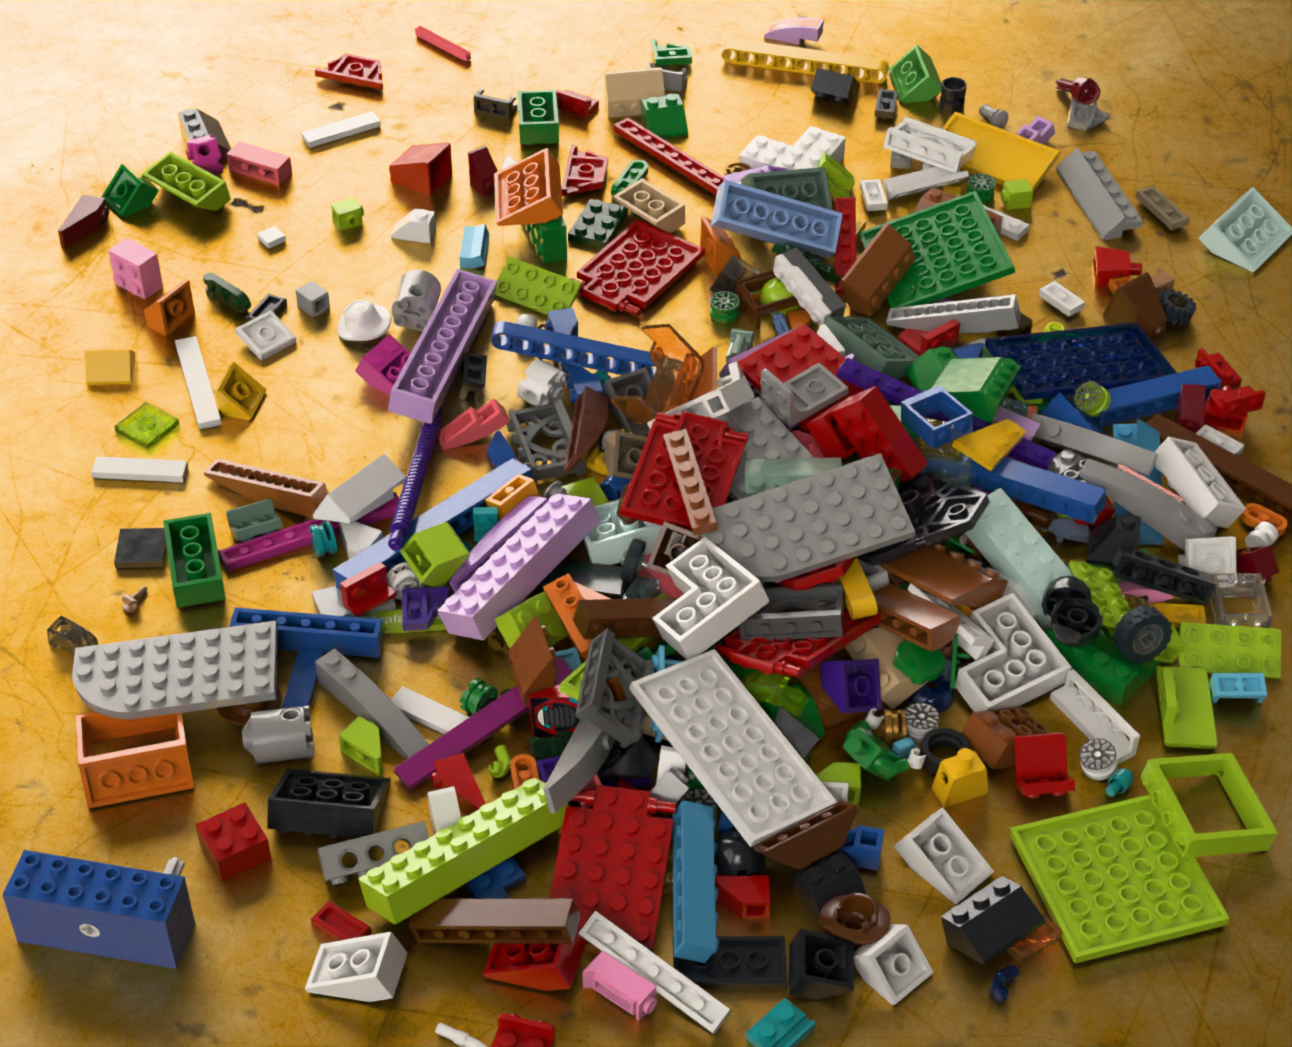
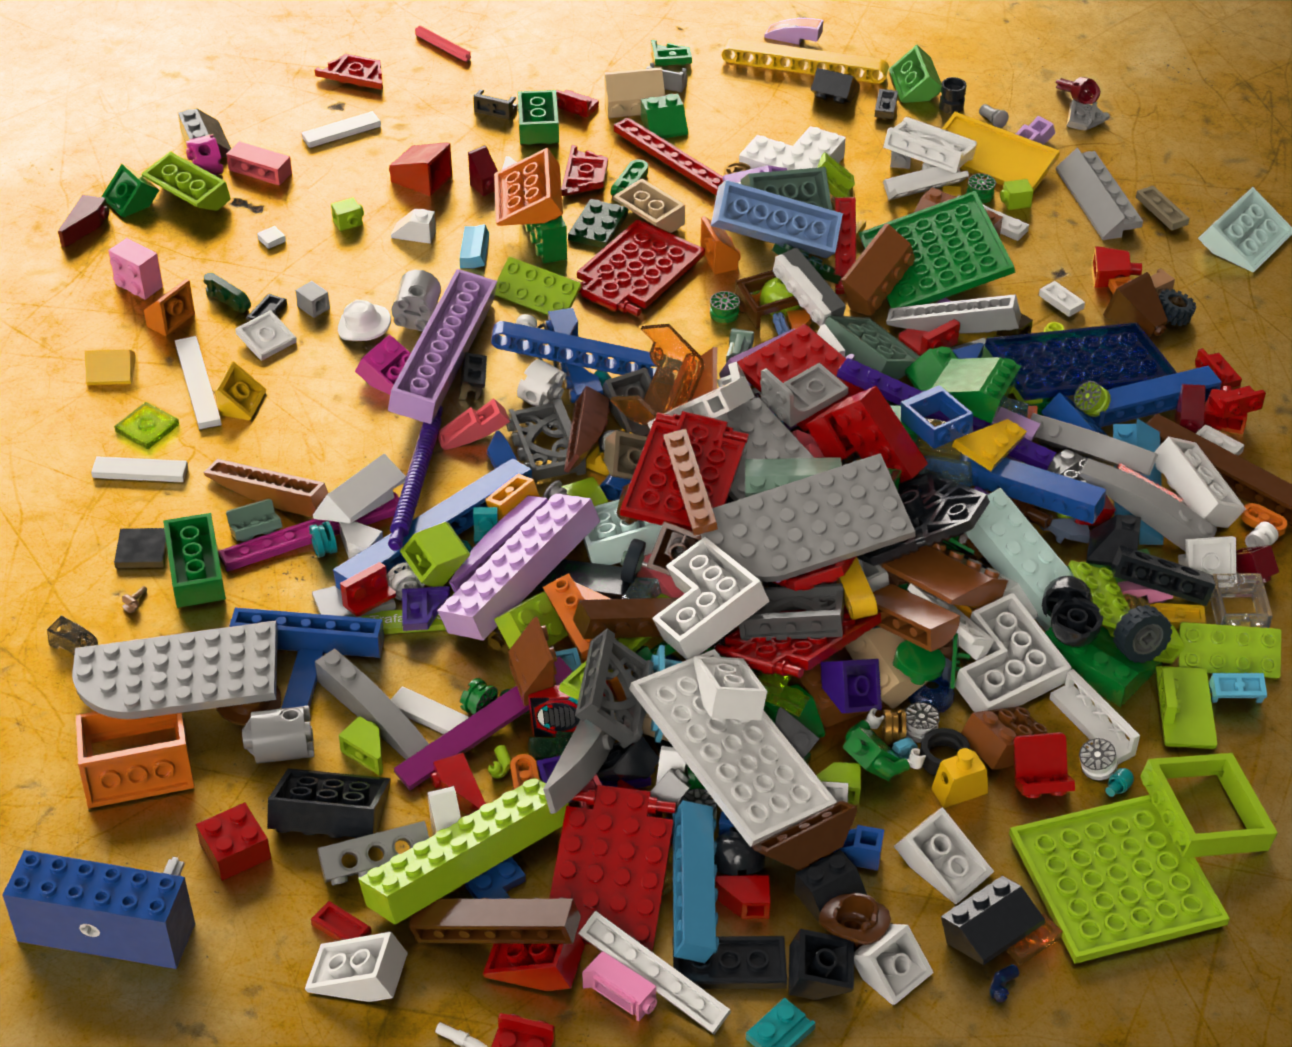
(729, 688): none -> white slope
(733, 270): clear smoke slope -> none
(873, 195): white plate -> none

